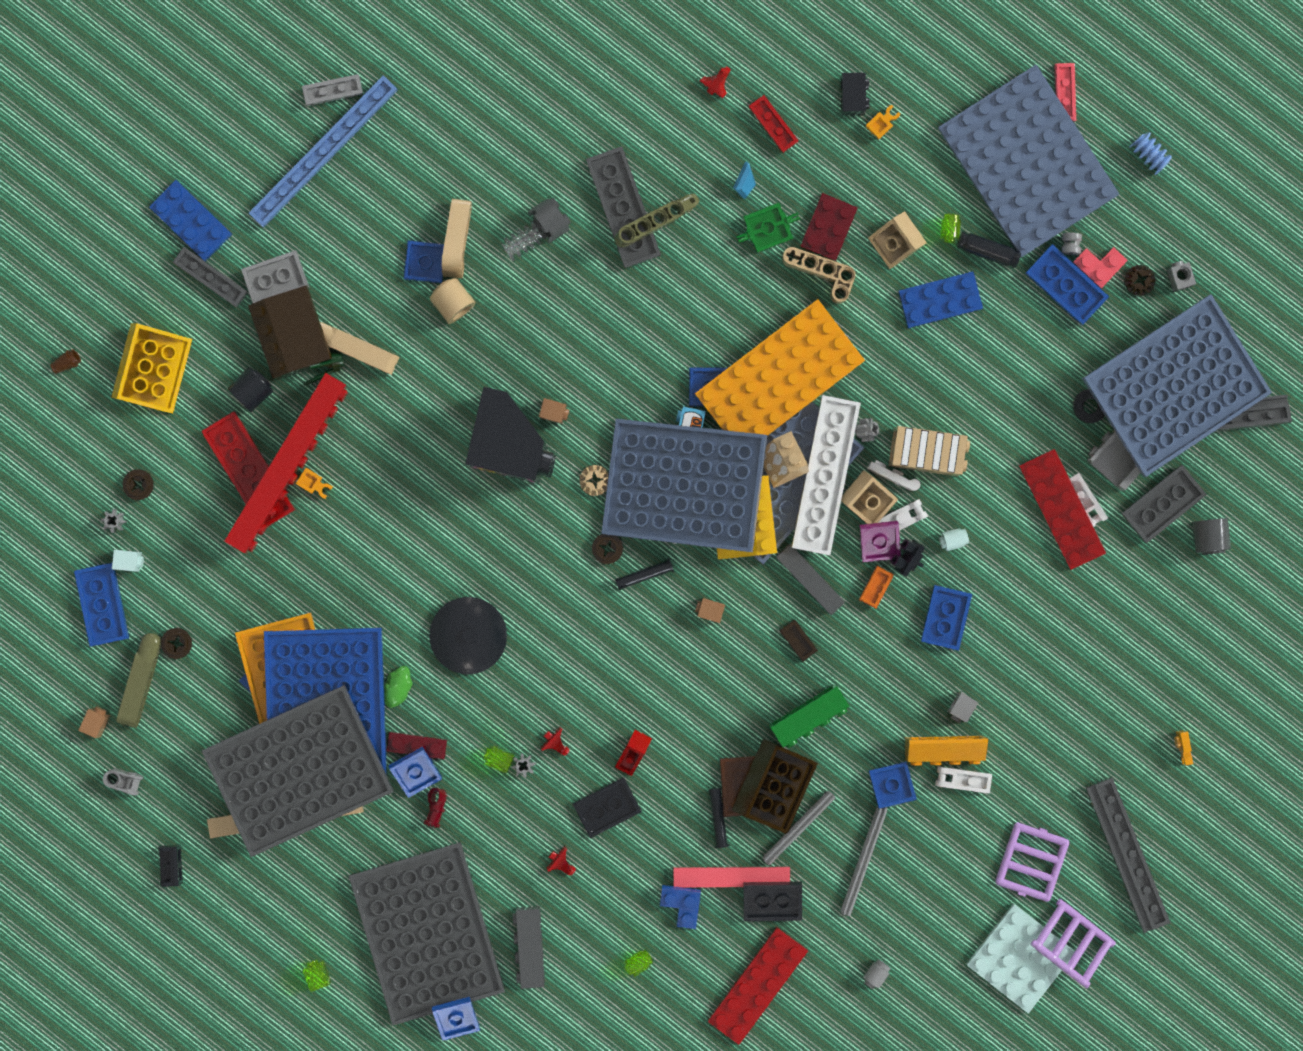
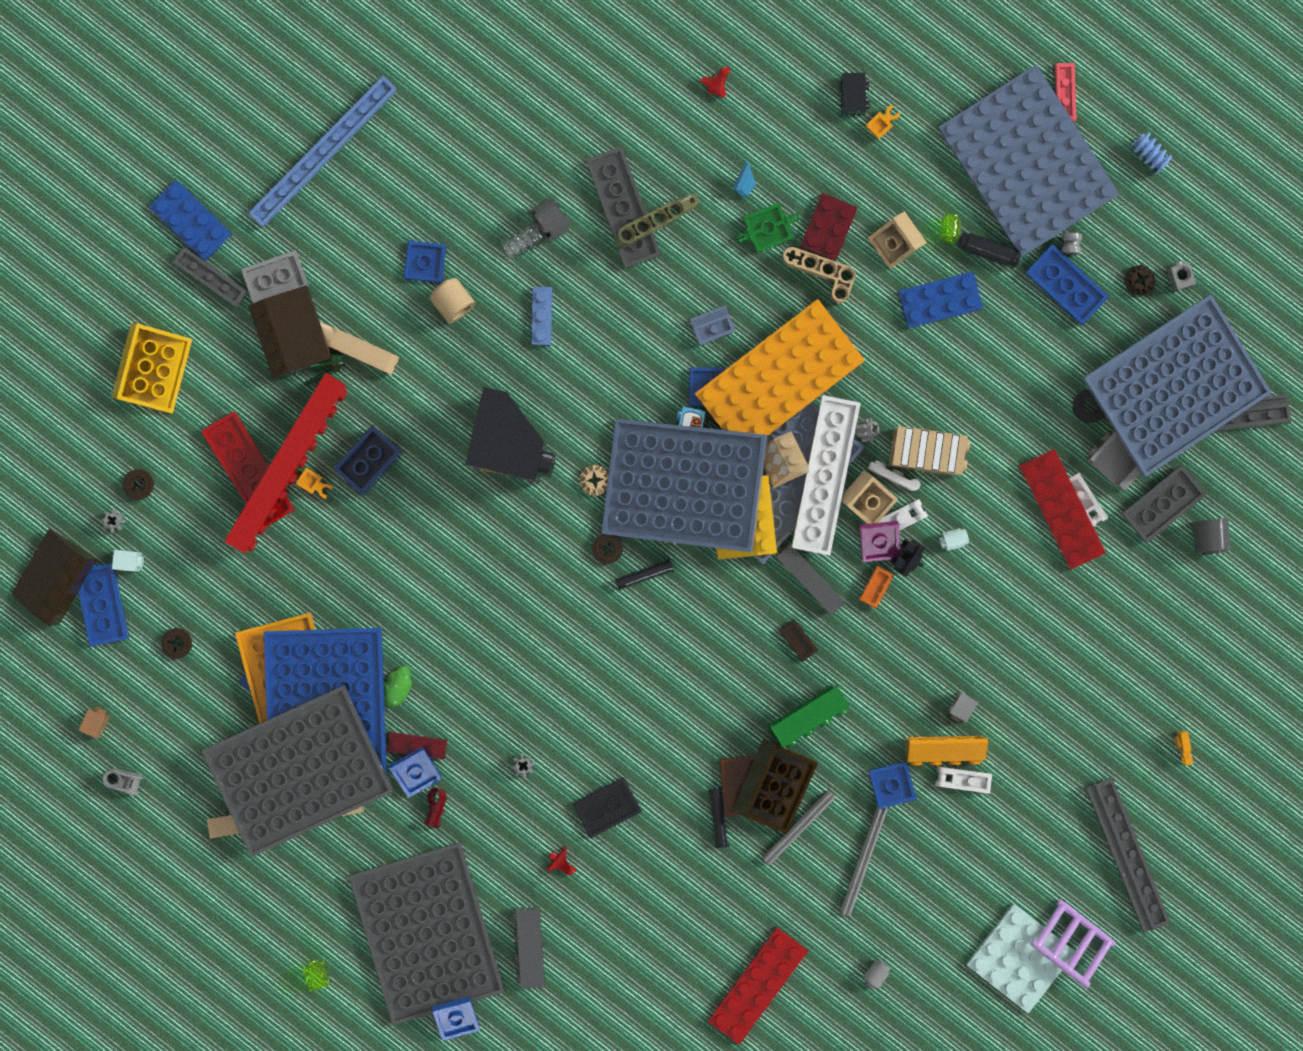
(53, 578): none -> dark brown slope
(68, 360): reddish brown cone -> none
(139, 680): olive piece -> none
(170, 865): black hinge -> none
(251, 389): black piece -> none
(332, 90): light grey plate -> none
(368, 460): none -> dark blue brick
(456, 238): tan beam -> none
(468, 635): black dish -> none
(498, 758): clear neon green brick -> none
(542, 316): none -> medium blue plate
(554, 411): medium nougat brick -> none
(554, 742): red piece -> none
(633, 752): red slope -> none
(638, 963): clear neon green brick -> none
(686, 900): blue plate -> none
(710, 610): medium nougat brick -> none
(712, 325): none -> sand blue plate
(728, 876): coral tile -> none
(772, 901): black plate -> none
(773, 124): red plate -> none
(946, 617): blue plate -> none
(1050, 878): lavender bar -> none
(1100, 271): coral plate -> none

